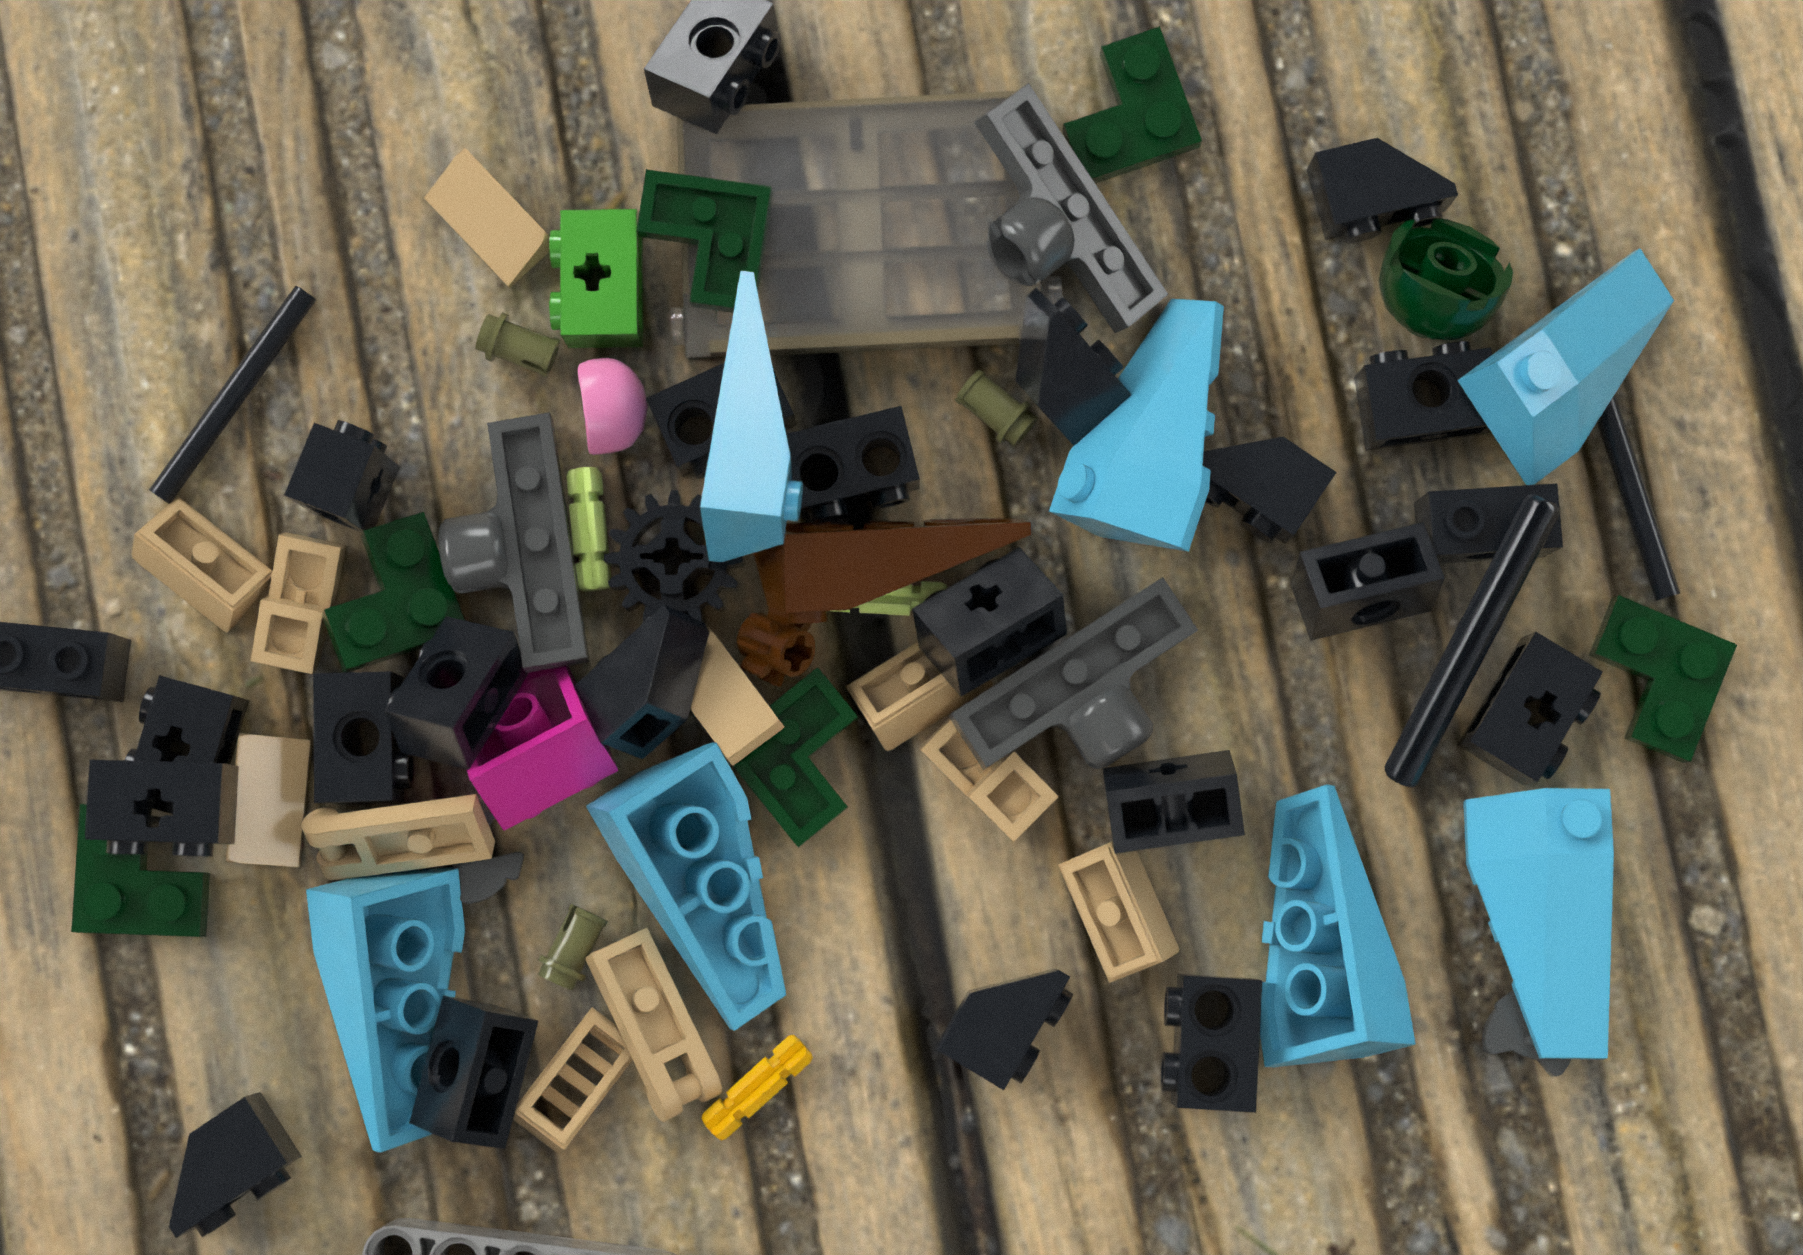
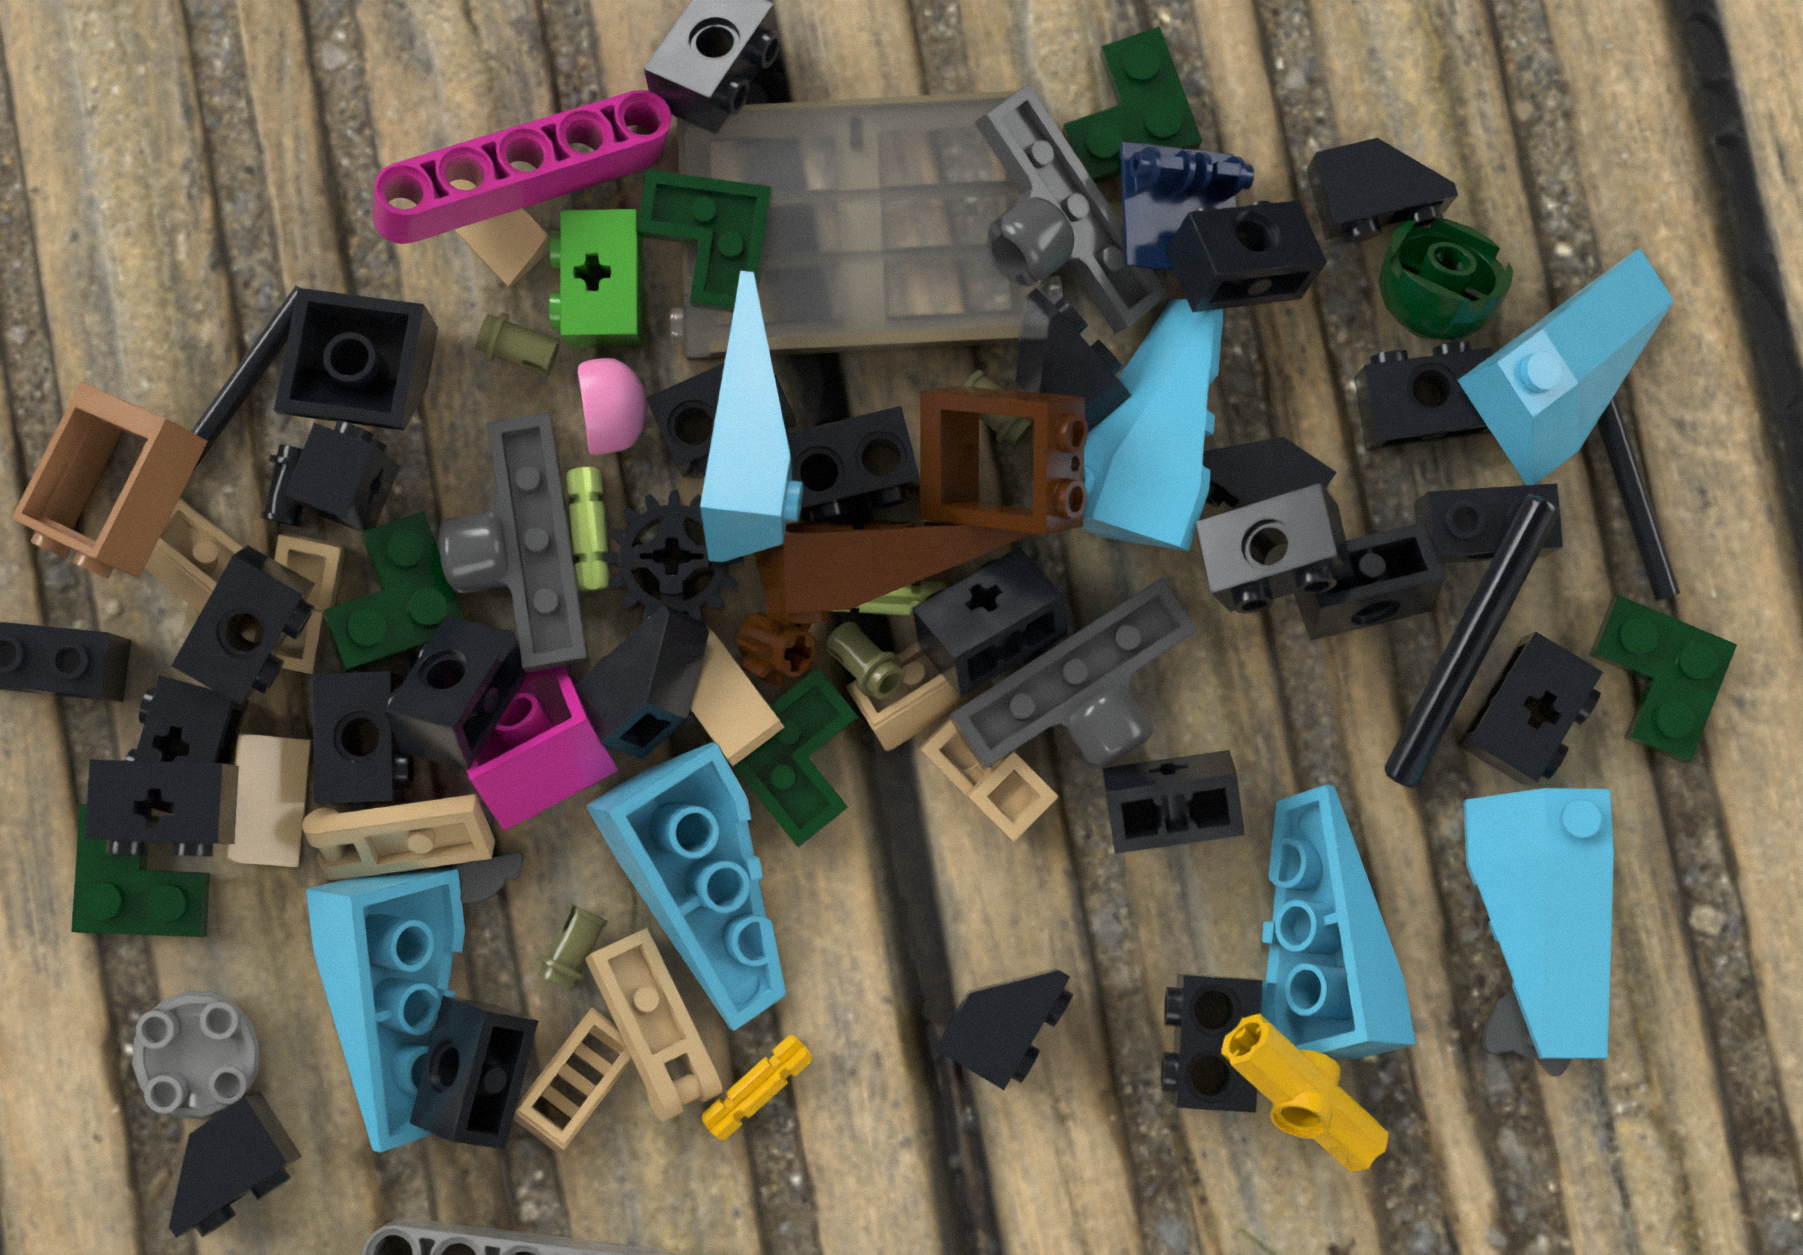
(75, 464): none -> medium nougat window
(195, 1055): none -> light grey dish
(215, 648): none -> black brick
(277, 505): none -> black pin
(356, 359): none -> black slope
(505, 189): none -> dark pink beam
(876, 671): none -> olive pin
(952, 458): none -> reddish brown window
(1119, 910): tan slope -> none
(1165, 186): none -> dark blue hinge
(1240, 539): none -> brick
(1245, 255): none -> black brick
(1305, 1093): none -> yellow piece

